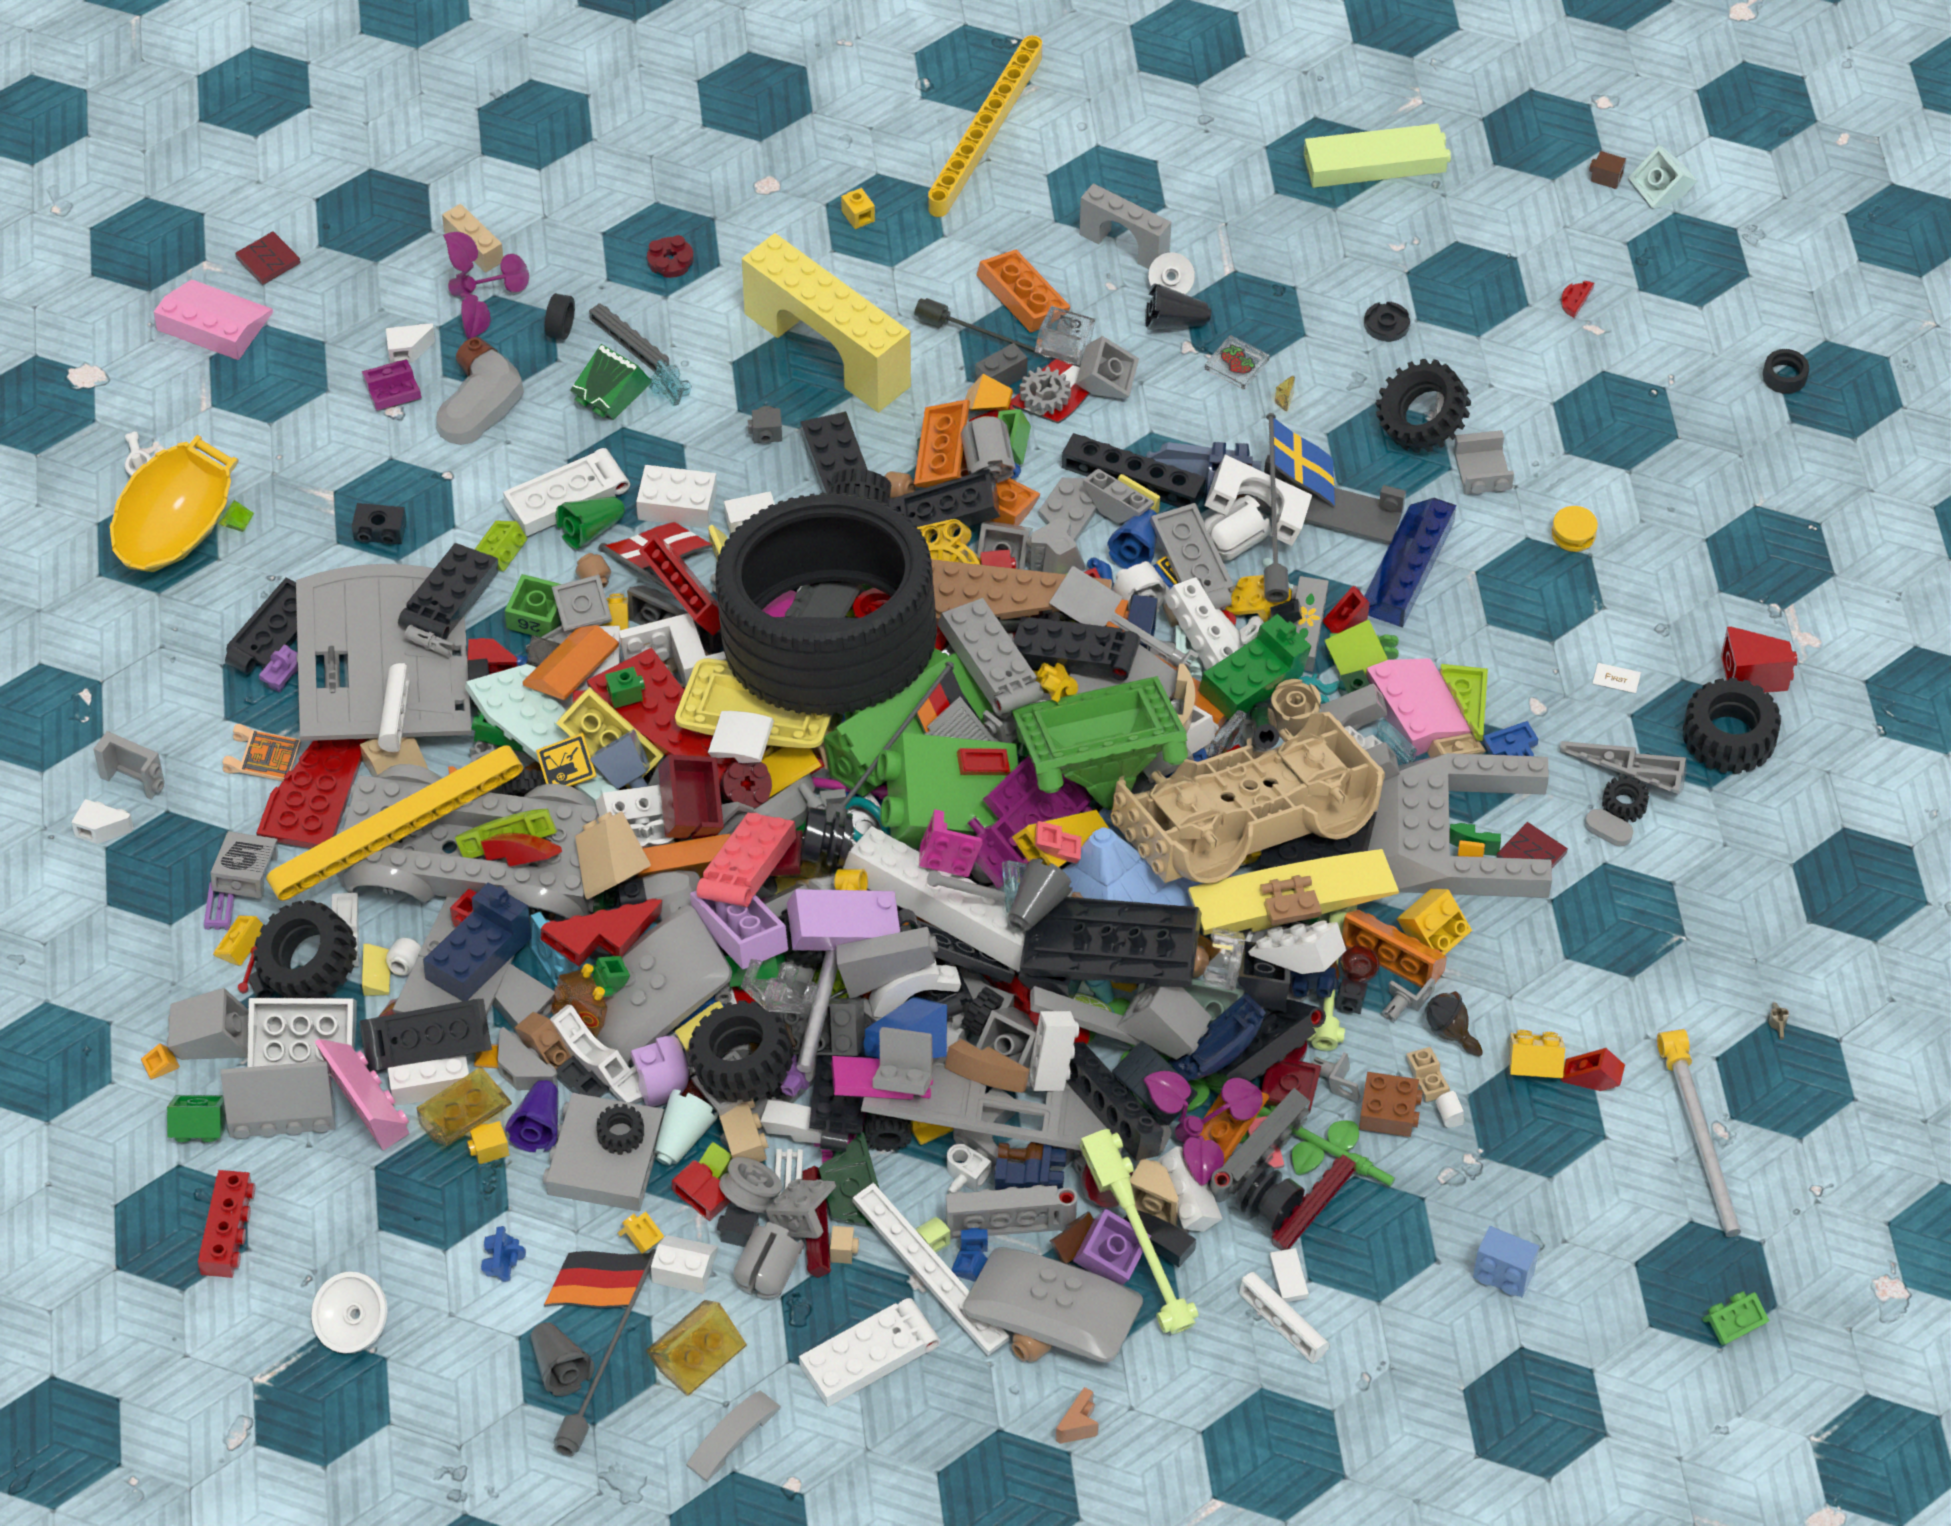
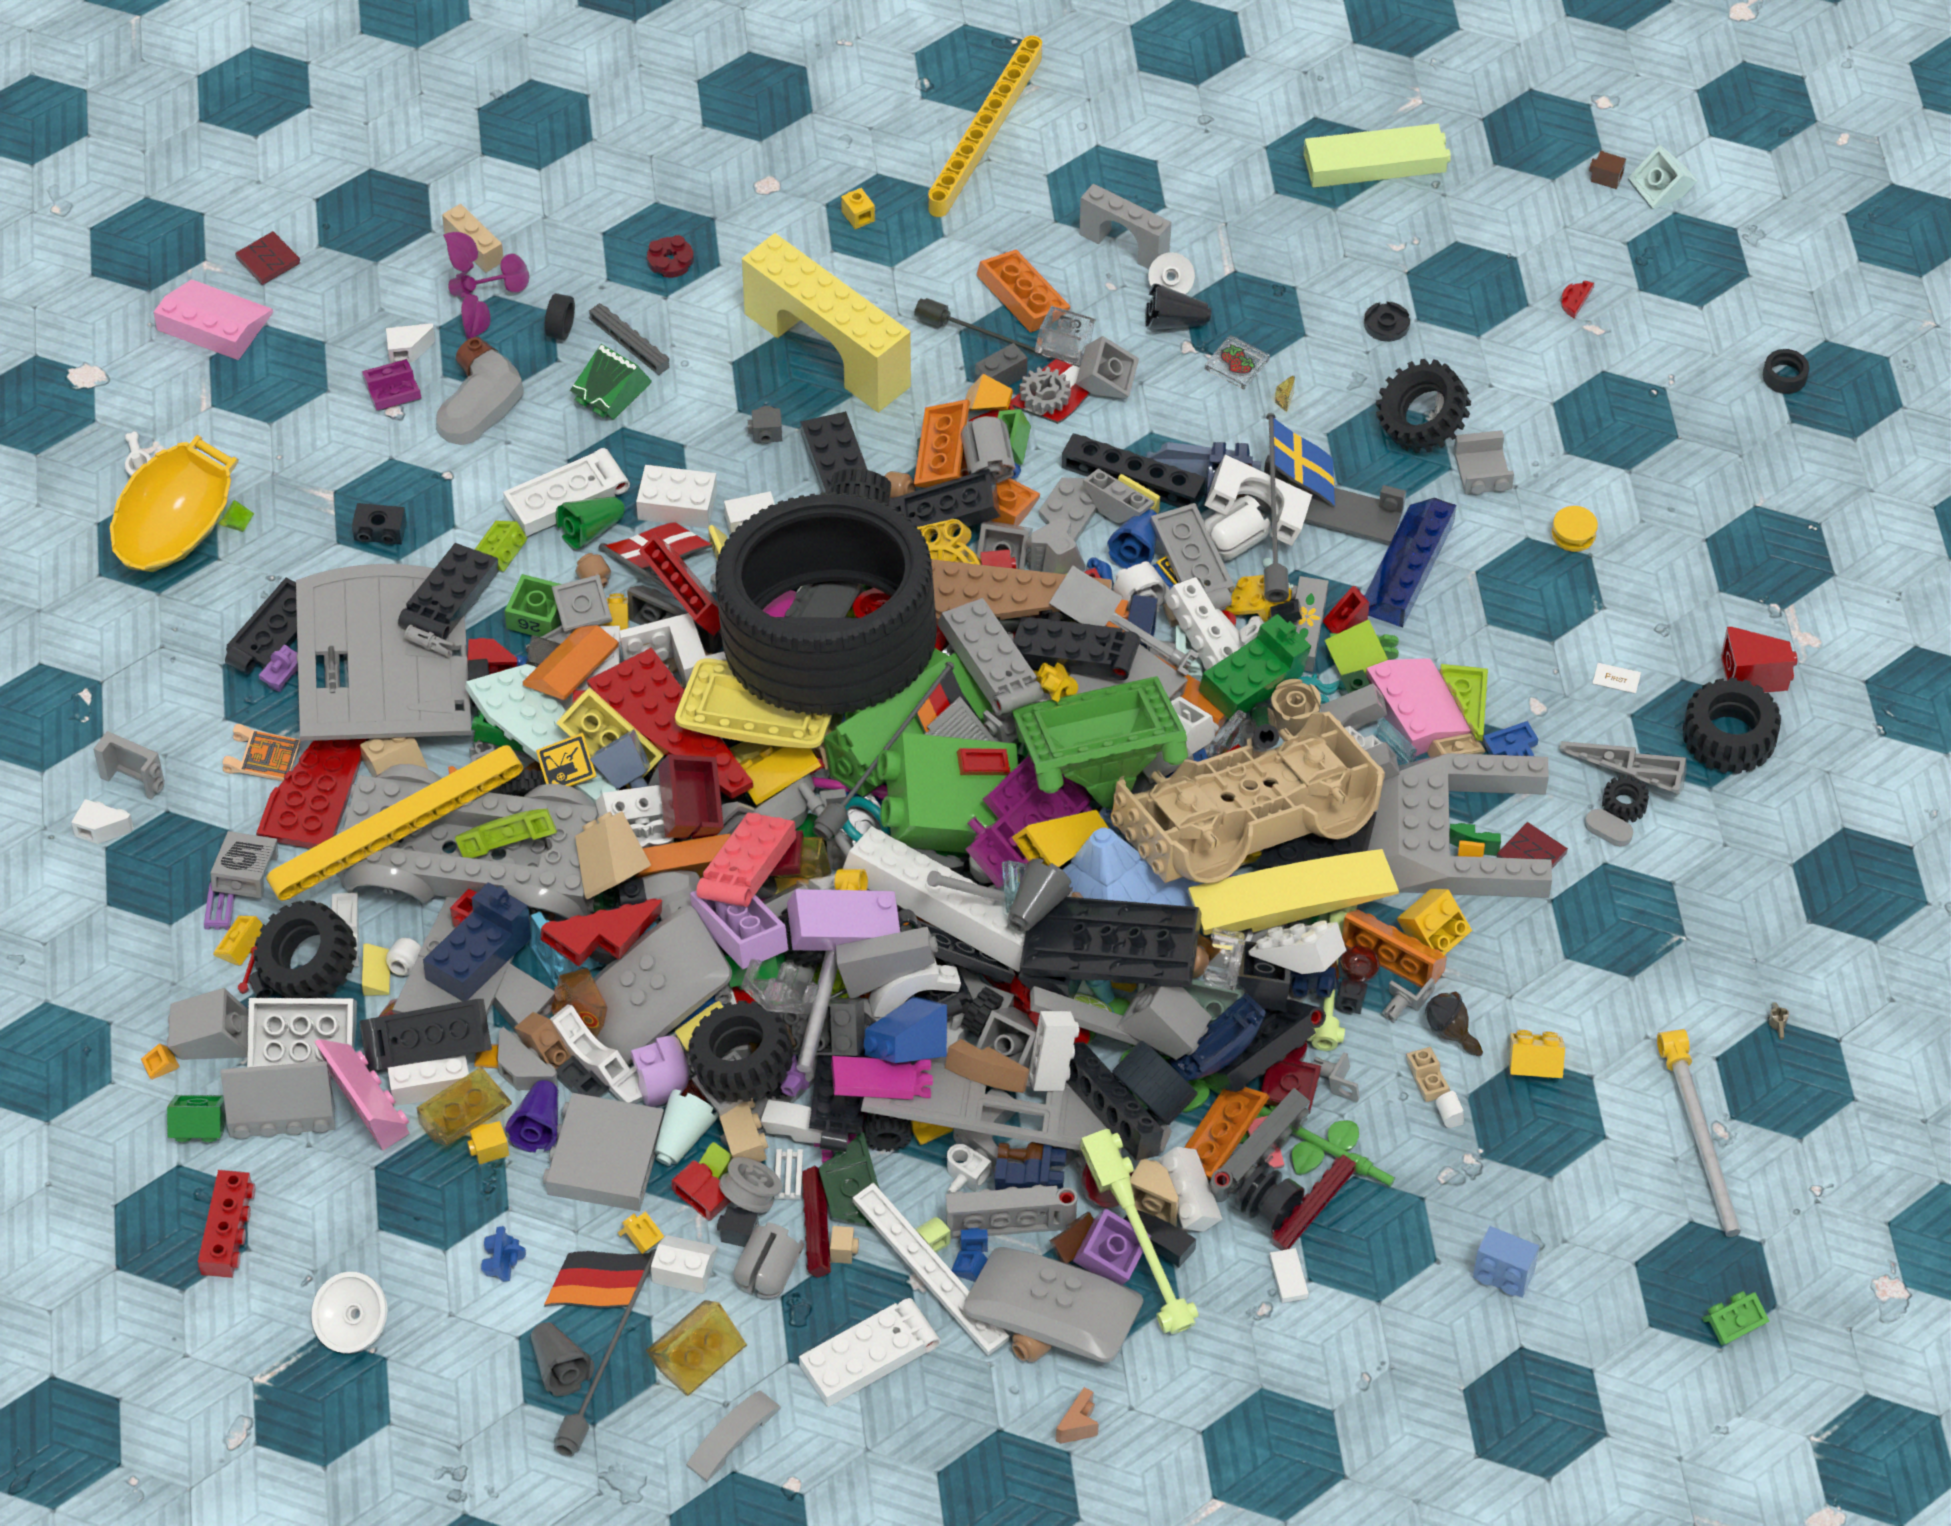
(394, 708): white brick -> none
(519, 848): red slope -> none
(609, 976): green piece -> none
(615, 1116): black tyre -> none
(624, 687): green brick -> none
(667, 382): clear light blue hips -> none
(741, 736): white slope -> none
(756, 773): dark red plate -> none
(797, 1205): light grey bracket -> none
(826, 837): black wheel -> none
(904, 1061): light grey bracket -> none
(947, 849): dark pink bracket -> none
(1057, 843): coral slope -> none
(1169, 1095): magenta plant -> none
(1185, 690): tan slope -> none
(1283, 1317): white brick -> none
(1290, 907): medium nougat plate -> none
(1390, 1104): dark orange brick -> none
(1594, 1070): red slope -> none

